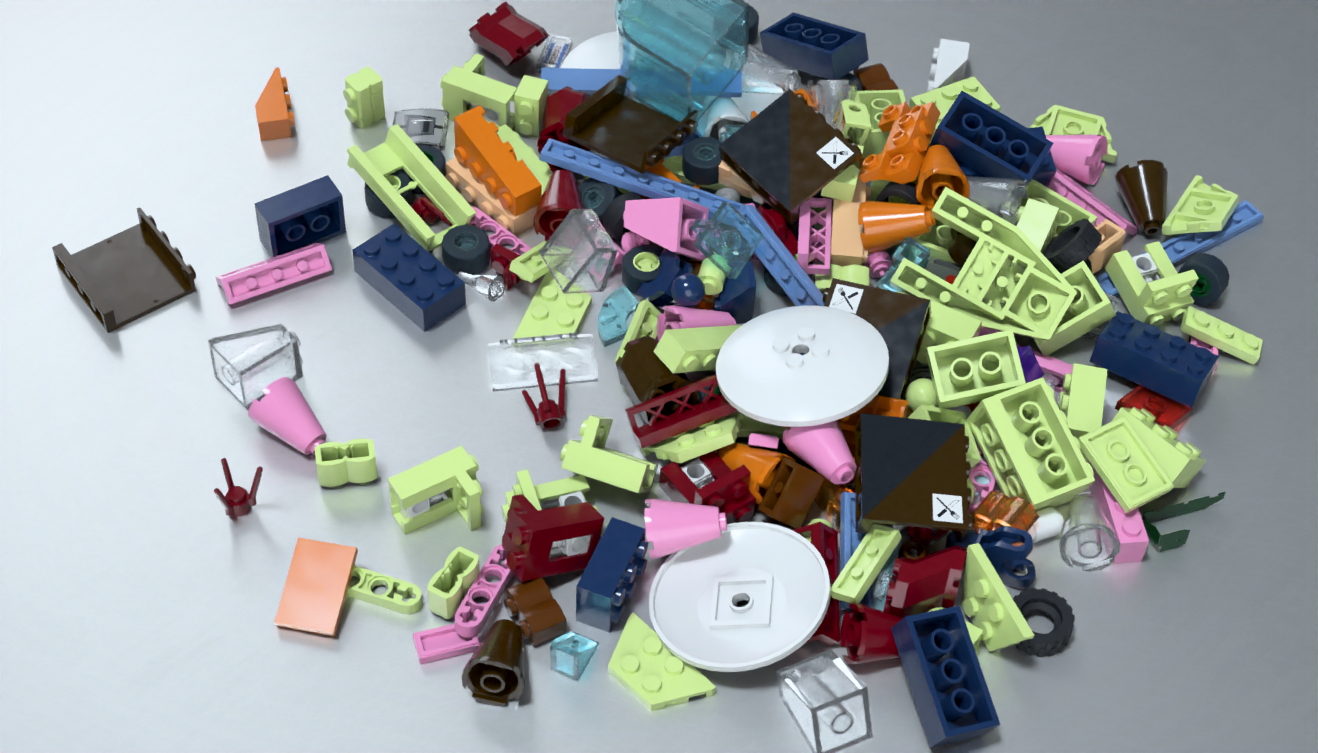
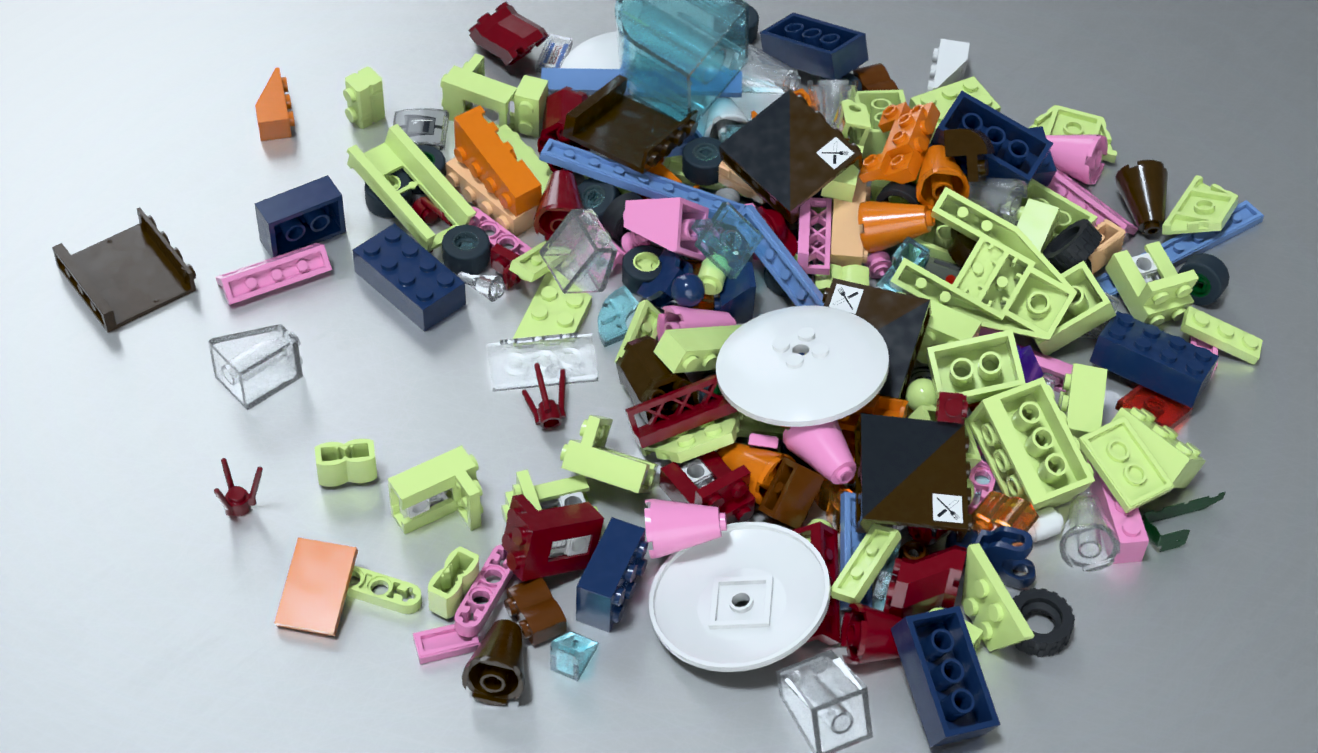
(288, 416): bright pink cone -> none
(652, 670): yellowish green wing -> none
(951, 407): none -> dark red brick
(974, 146): none -> dark brown brick

